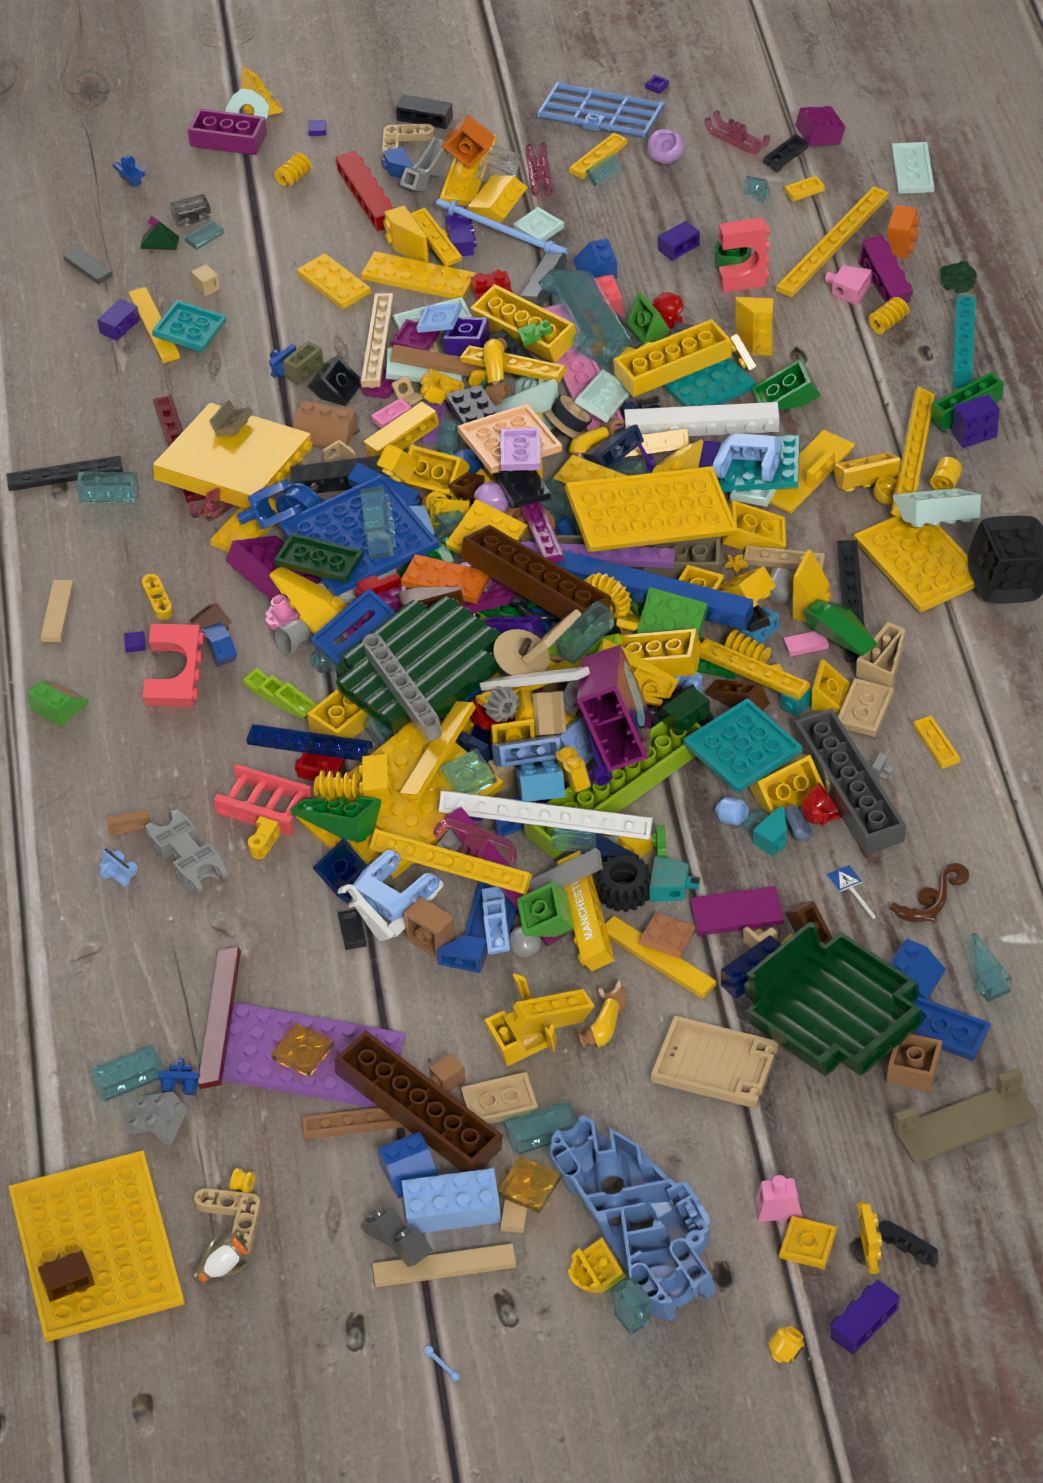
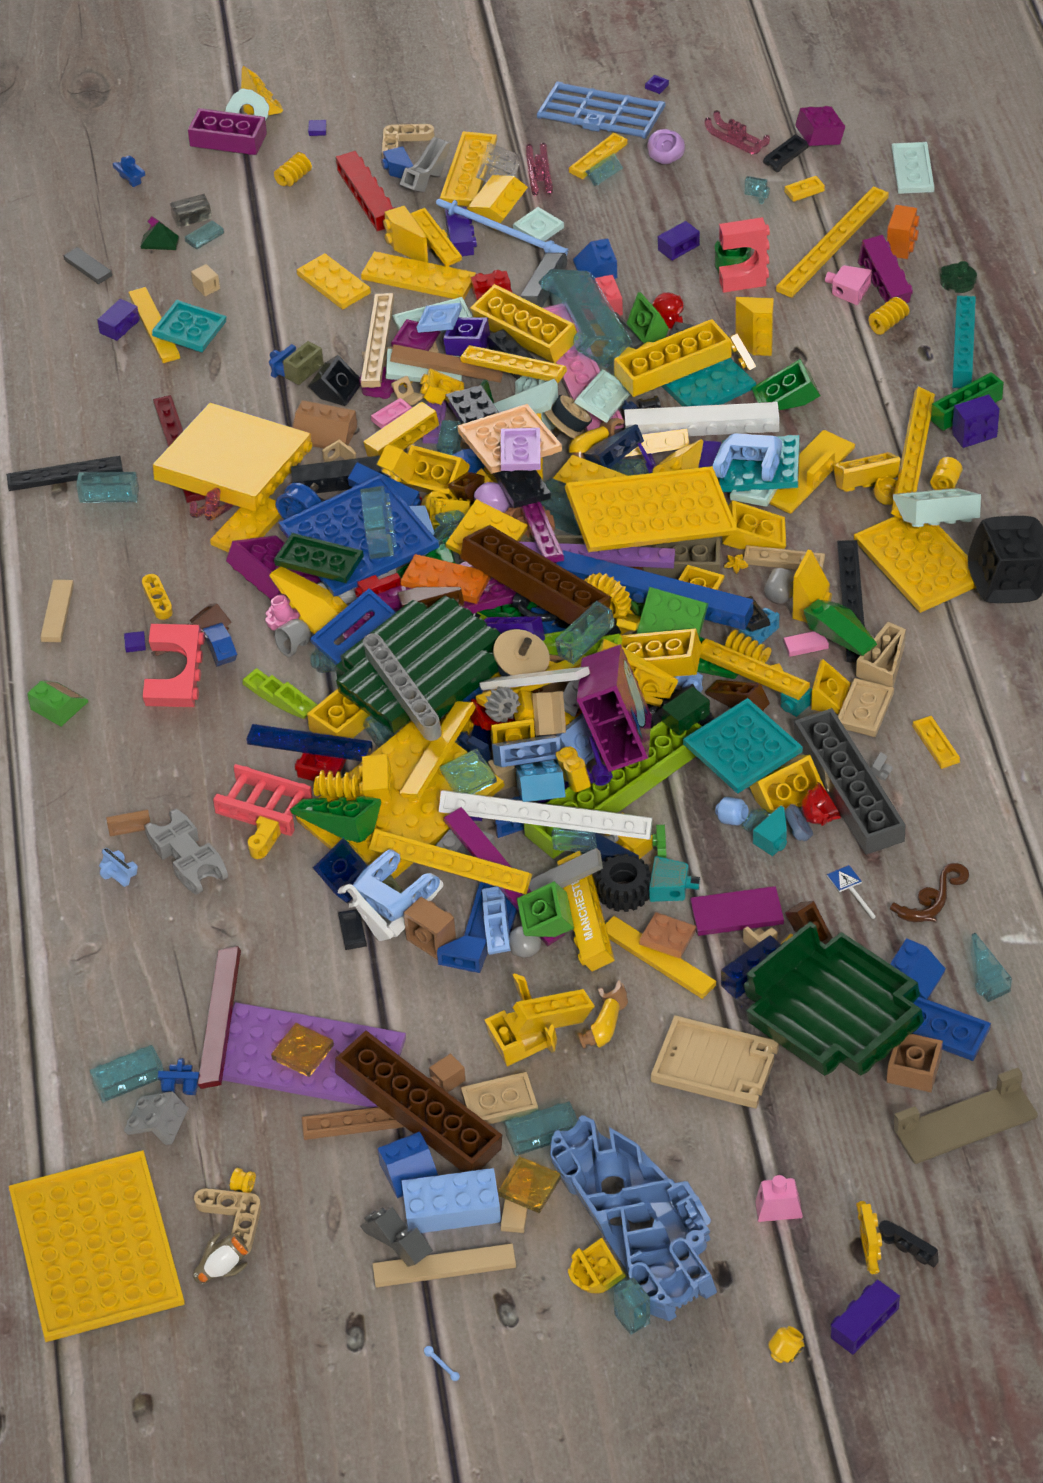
(66, 1276): reddish brown brick -> none
(229, 420): dark tan bracket -> none
(261, 508): blue piece -> none
(424, 111): black brick -> none
(468, 141): orange brick -> none
(476, 377): yellow tile -> none
(476, 838): clear pink piece -> none
(494, 365): yellow piece -> none
(533, 333): bright green plate -> none
(551, 636): tan tile -> none
(566, 526): blue cone -> none
(752, 585): yellow slope -> none
(808, 1242): yellow tile -> none

